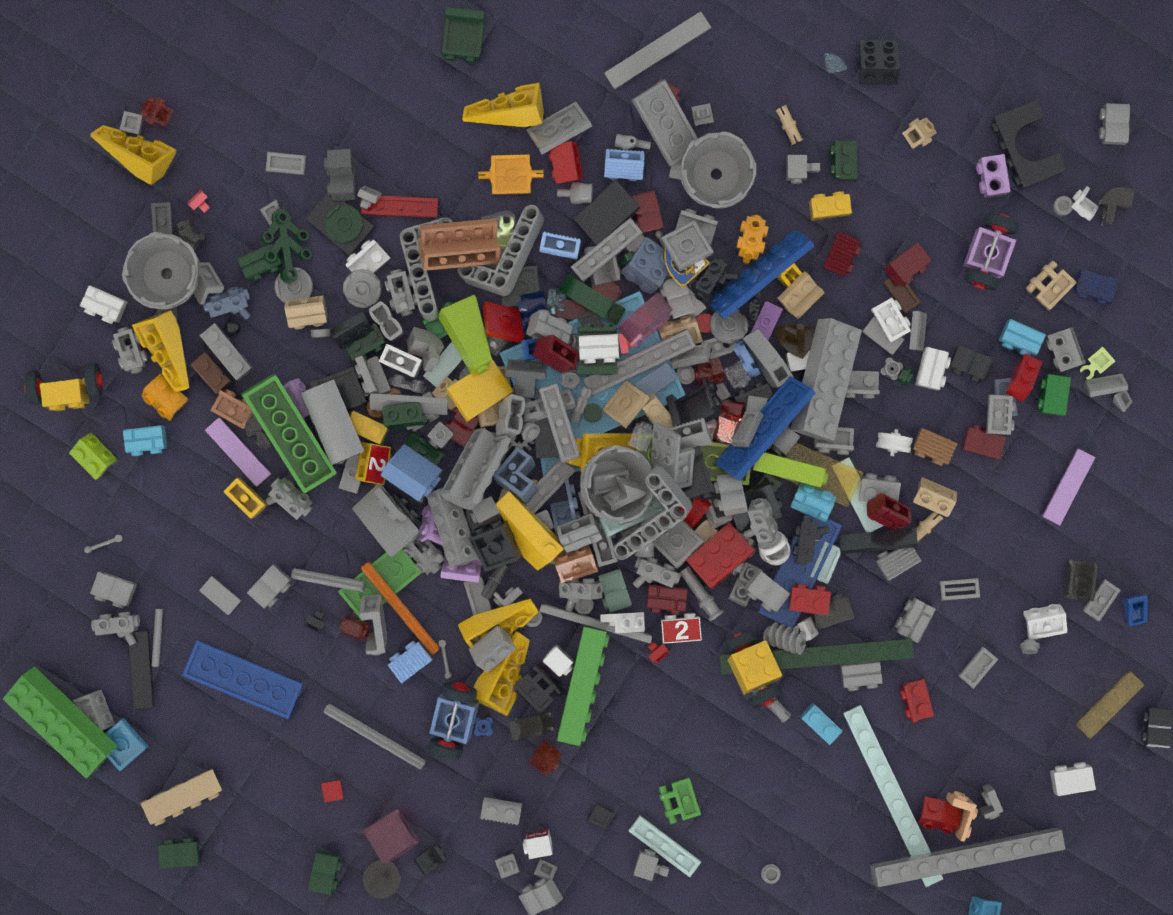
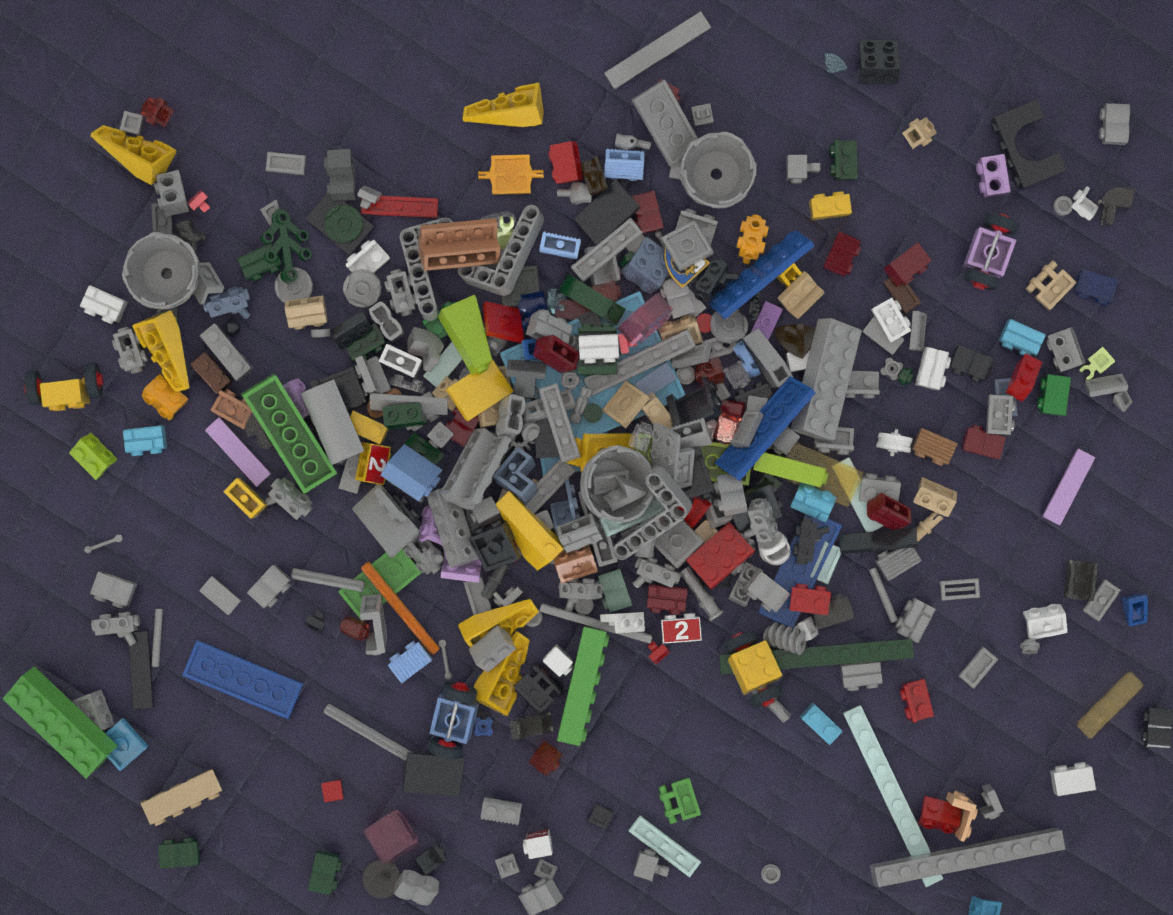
(171, 192): none -> light grey brick
(416, 887): none -> light grey brick
(432, 774): none -> black tile
(463, 34): dark green panel -> none
(559, 128): light grey tile -> none
(594, 176): none -> dark brown hips
(789, 125): tan pin -> none
(883, 595): none -> light grey bar

